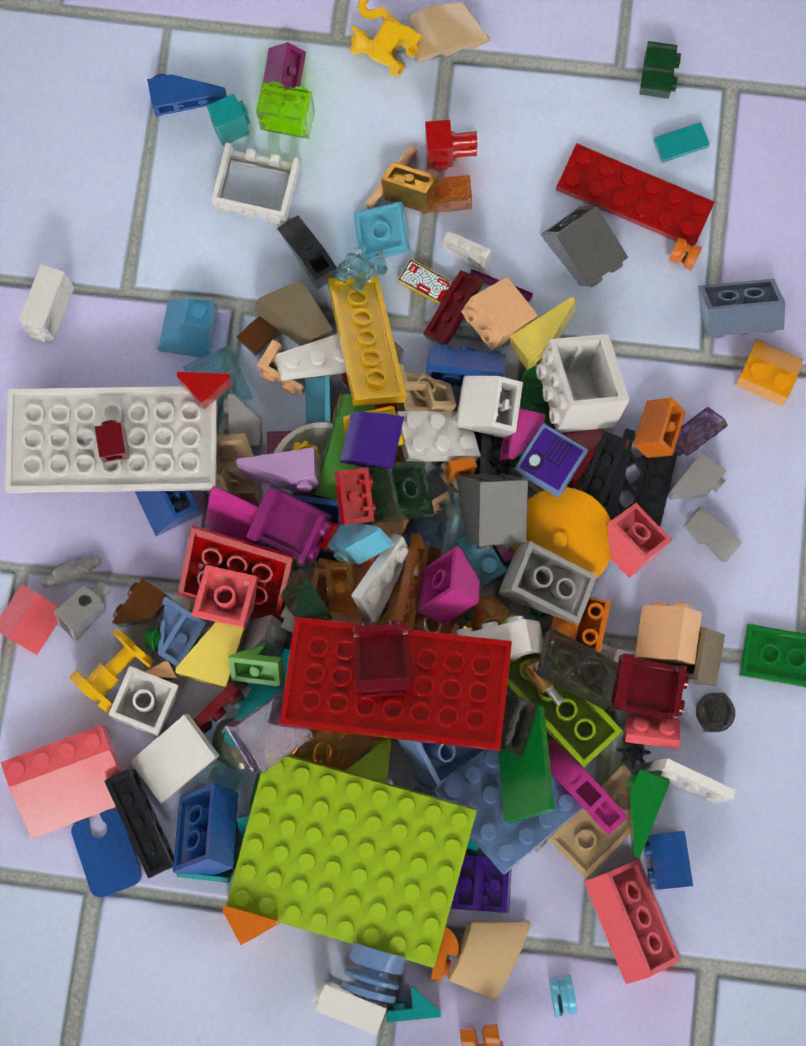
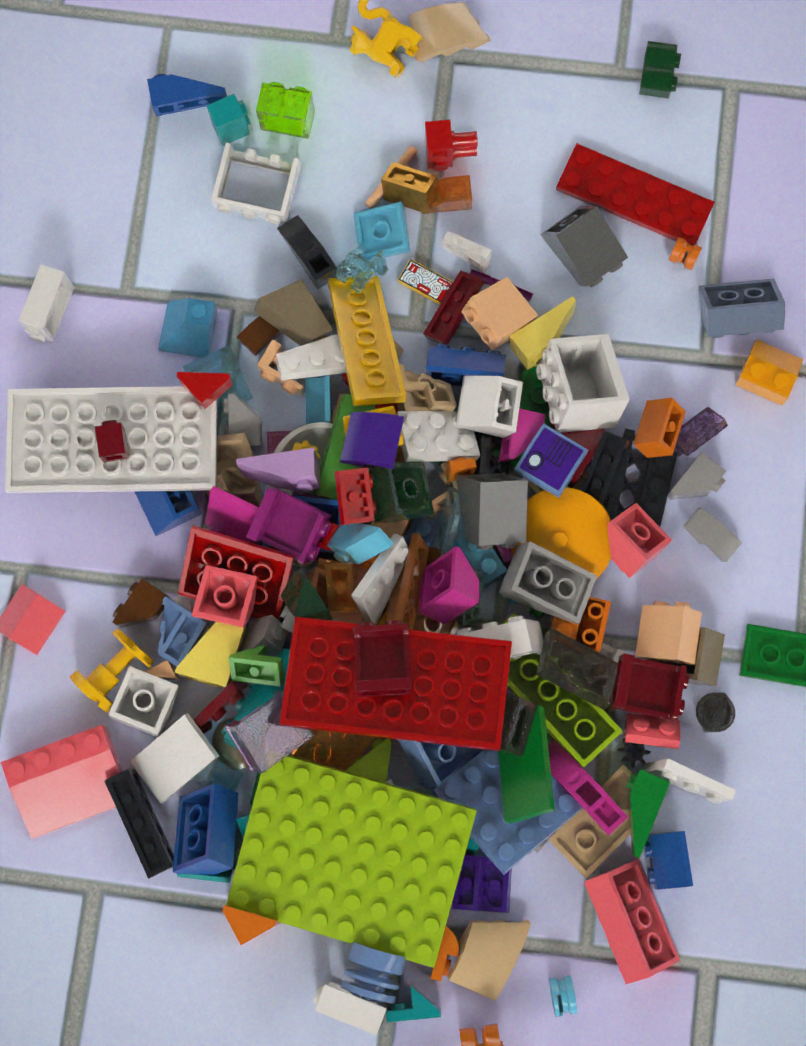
(69, 572): light grey piece -> none
(76, 618): light grey torso -> none
(109, 860): blue piece -> none
(152, 638): green plate -> none
(285, 65): magenta panel -> none
(487, 610): clear orange slope -> none
(540, 683): clear orange piece -> none
(681, 142): teal tile -> none

